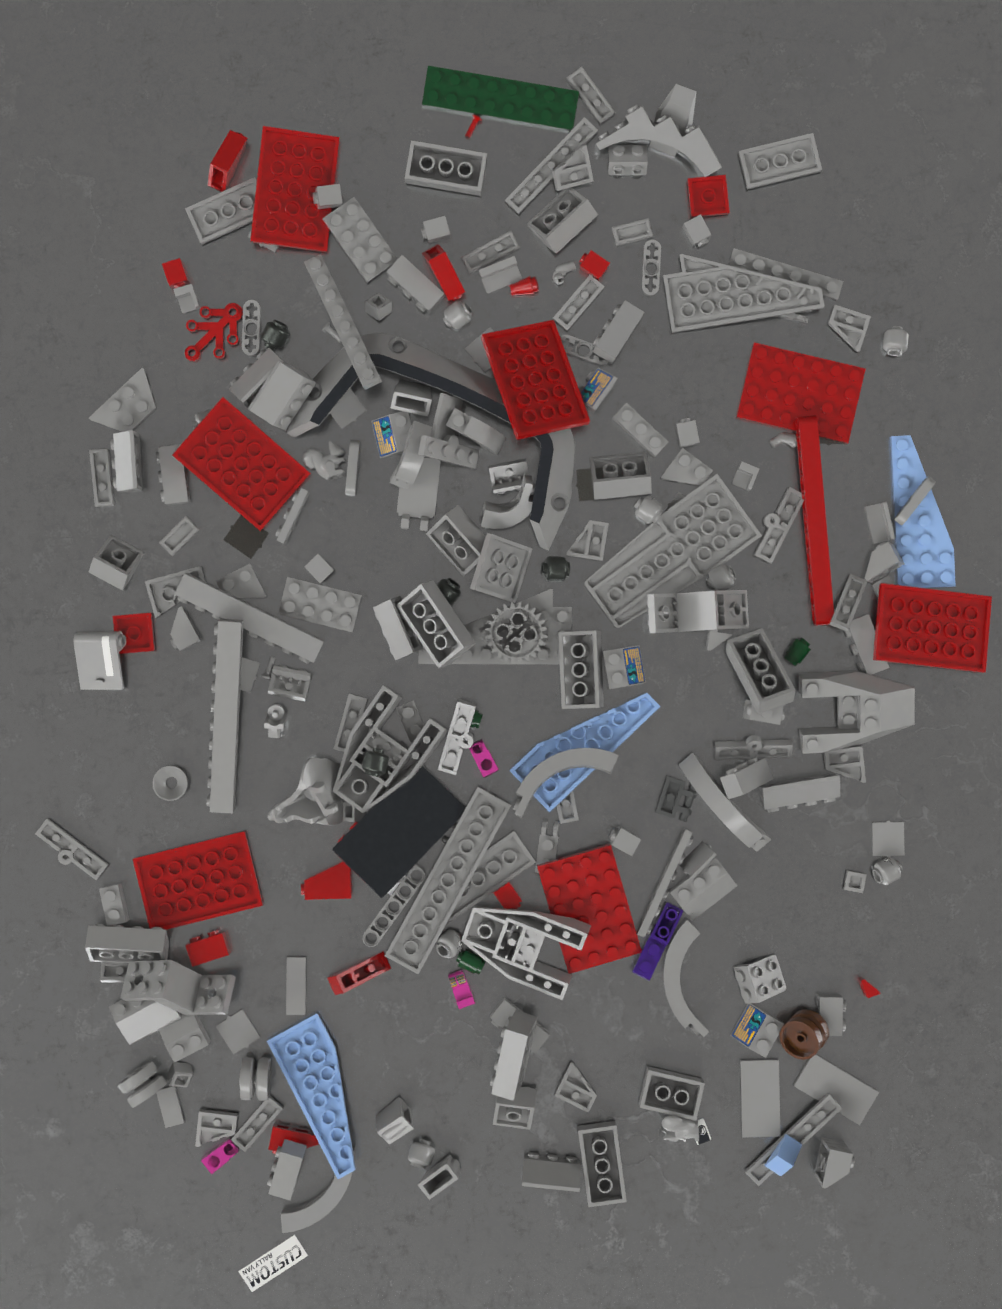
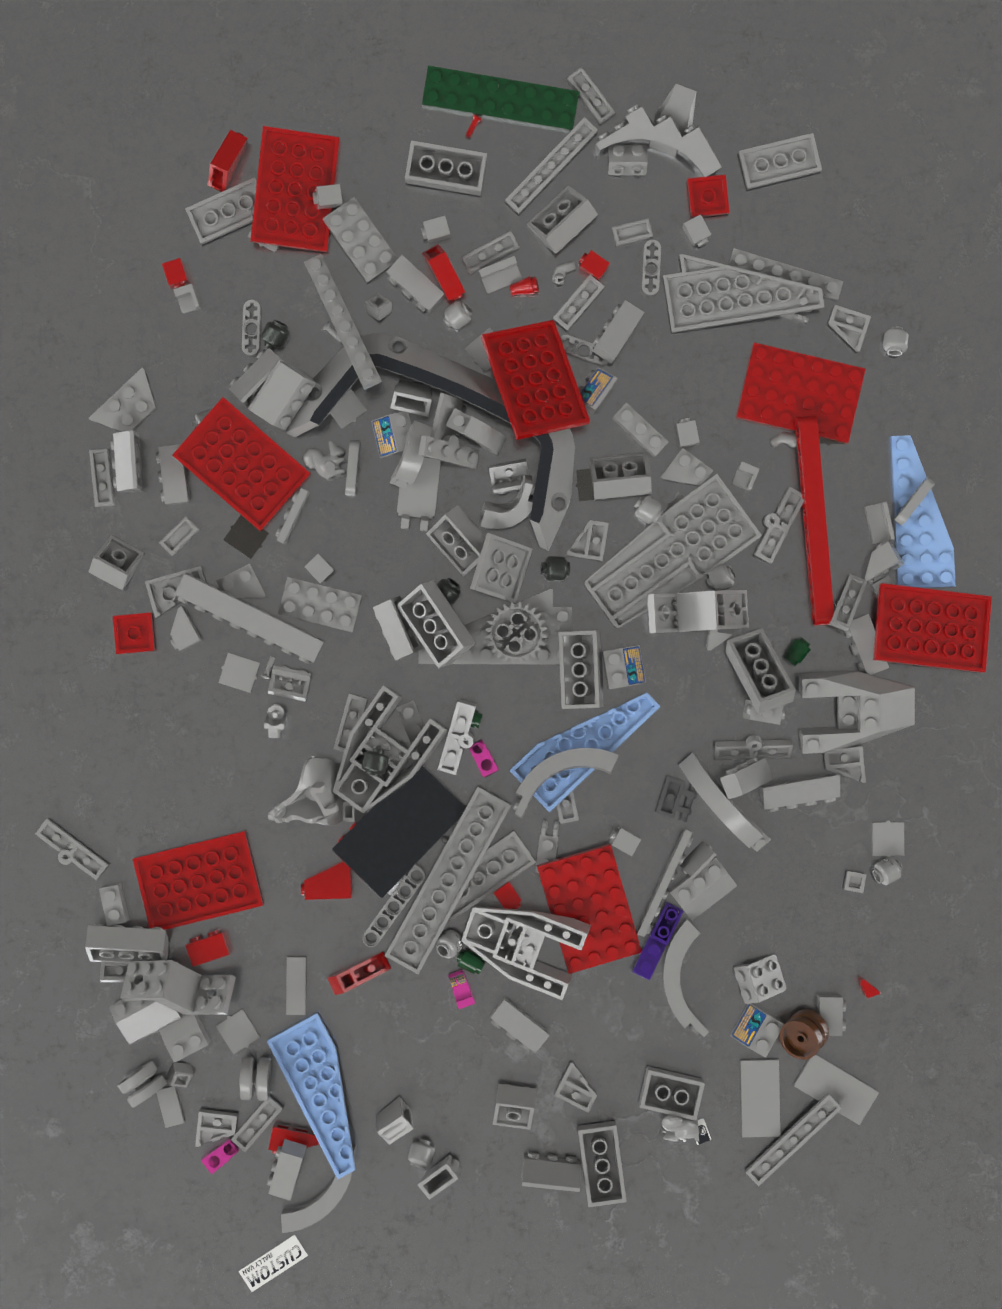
(99, 659): light grey door -> none
(161, 788): light grey piece -> none
(215, 329): red plant -> none
(226, 715): light grey brick -> none
(514, 1055): light grey brick -> none
(573, 170): light grey wing -> none
(784, 1155): light blue slope -> none
(833, 1162): light grey slope -> none

